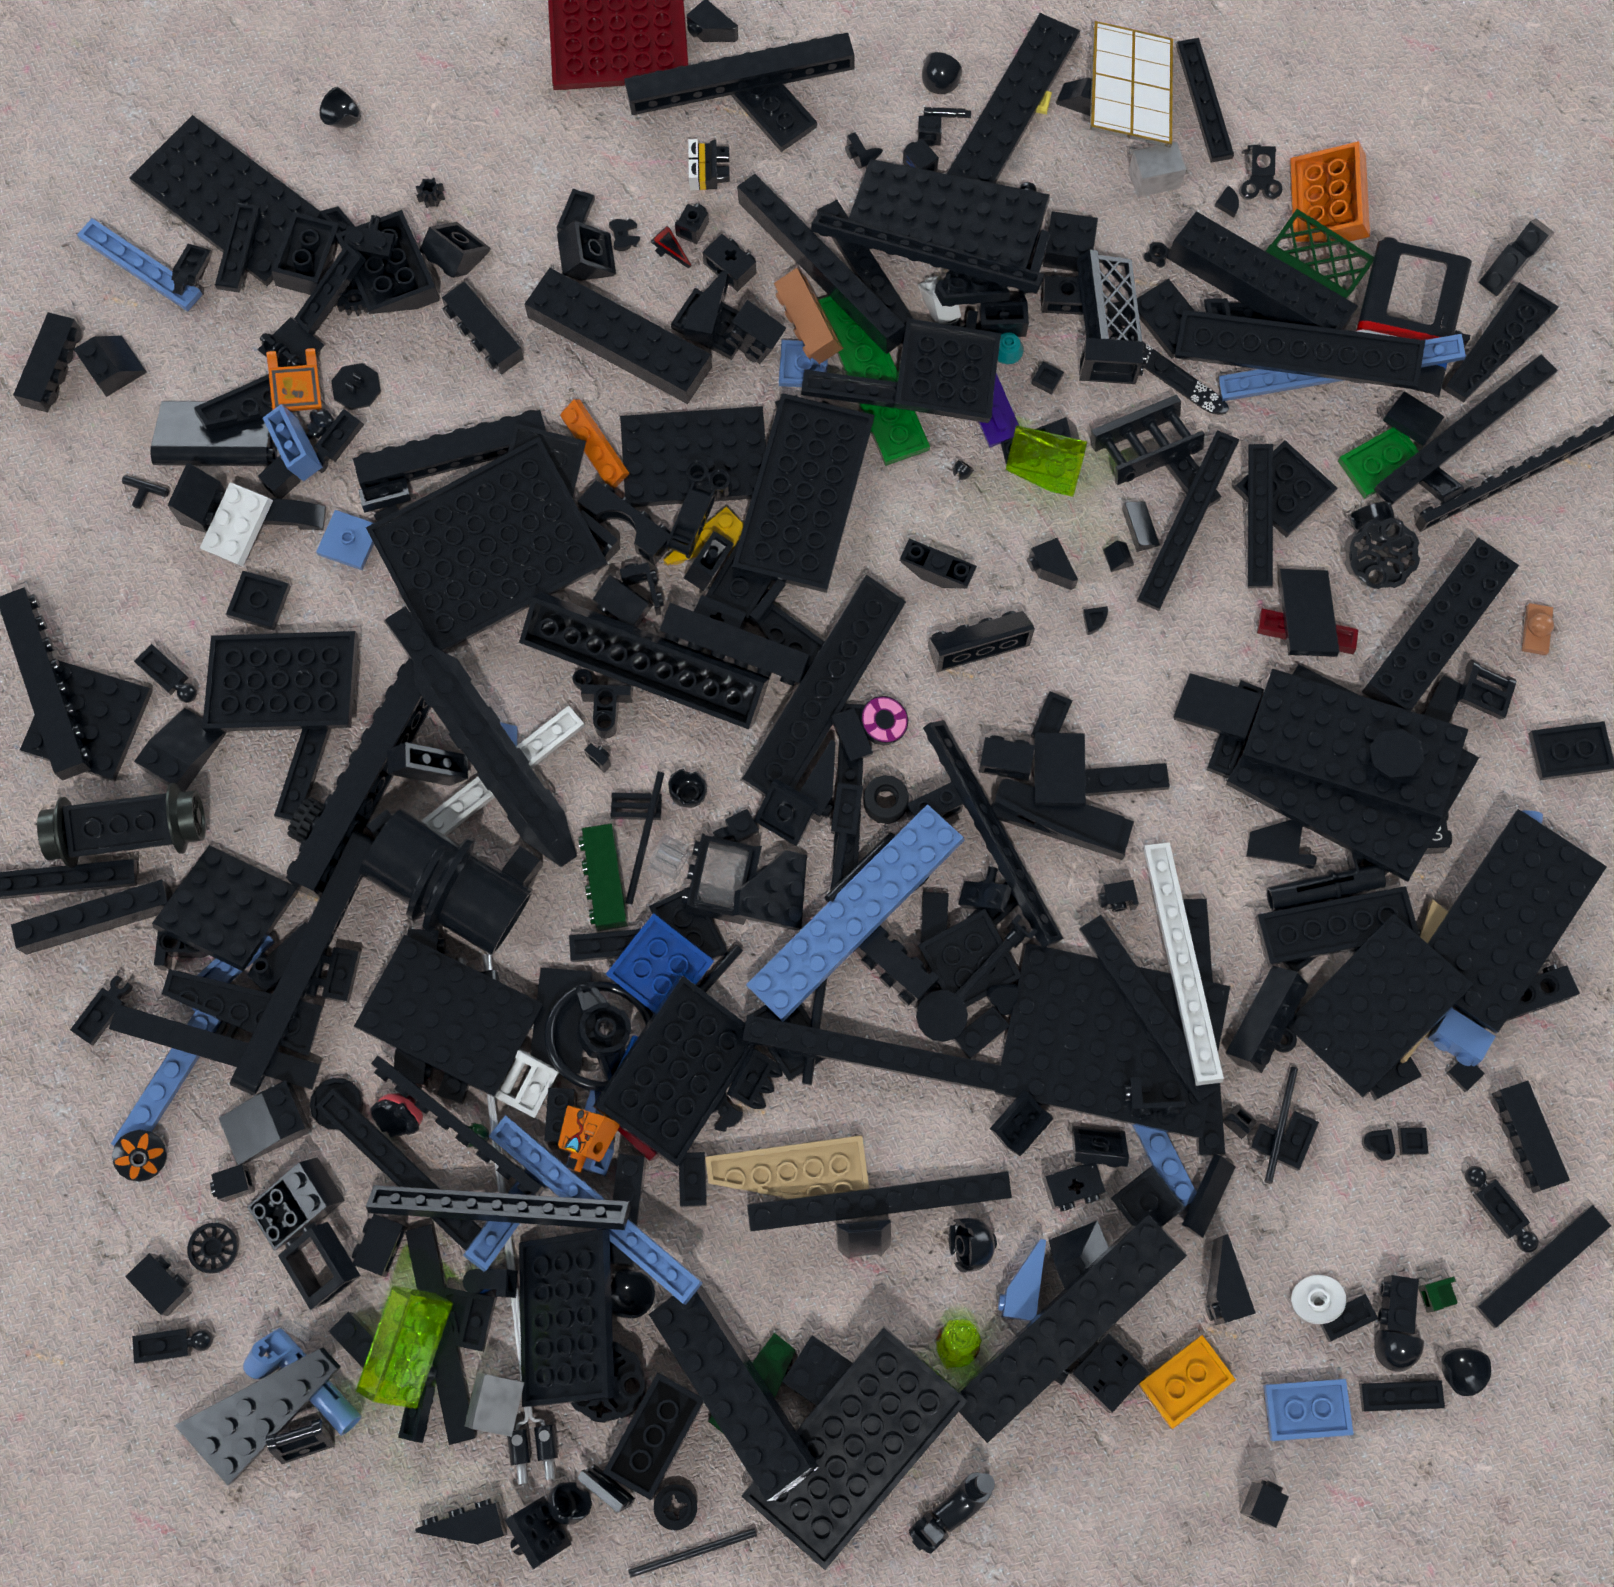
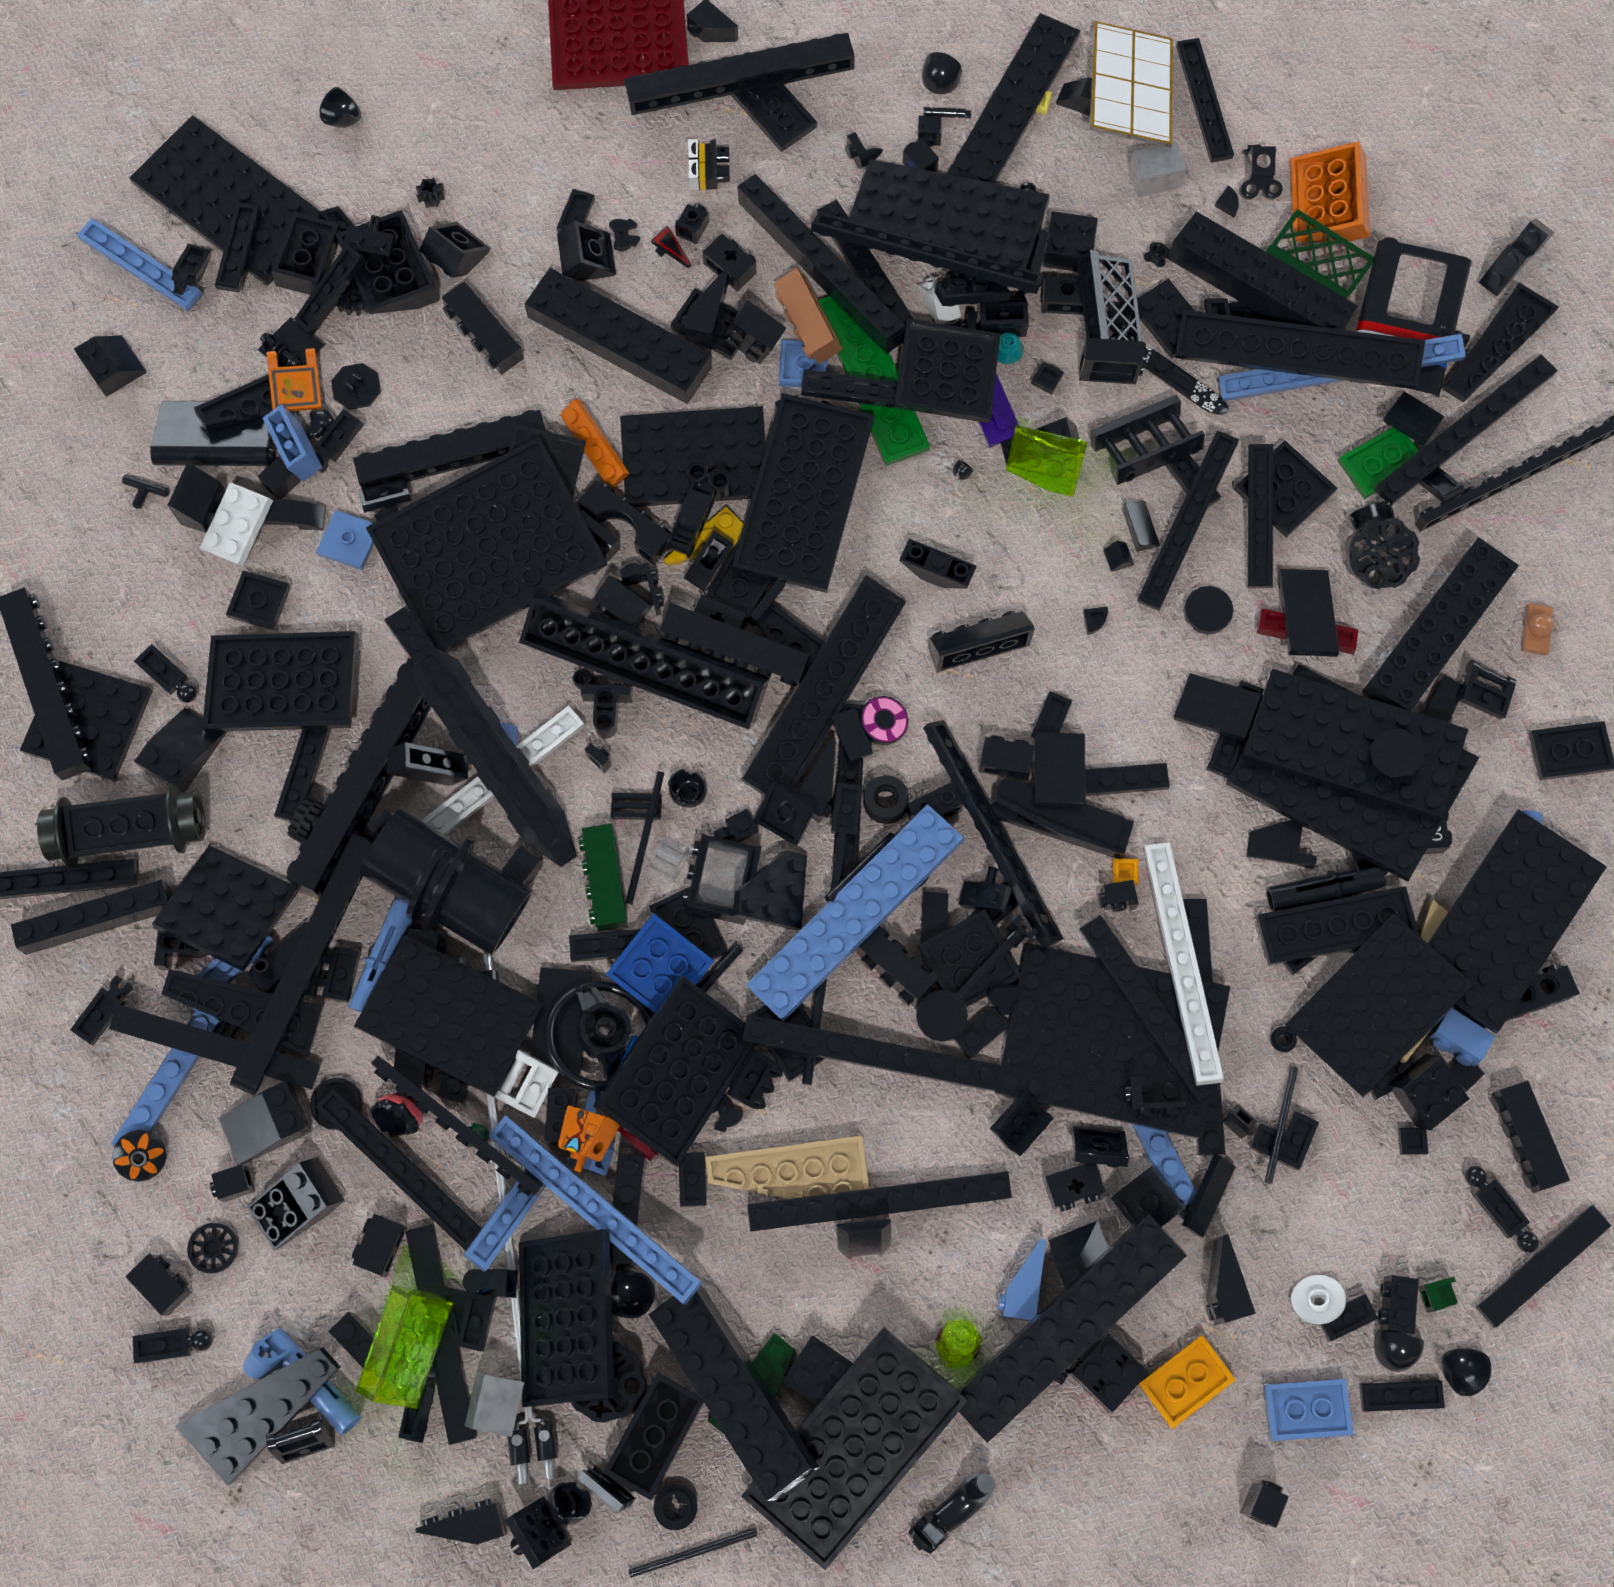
(48, 362): black brick -> none
(334, 1256): black window -> none
(391, 934): none -> medium blue piece
(499, 1207): black plate -> none
(972, 1243): black cylinder -> none
(1052, 564): black slope -> none
(1125, 870): none -> light orange tile
(1208, 610): none -> black tile
(1267, 1019): black brick -> none
(1380, 1143): black tile -> none
(1428, 1091): none -> black brick

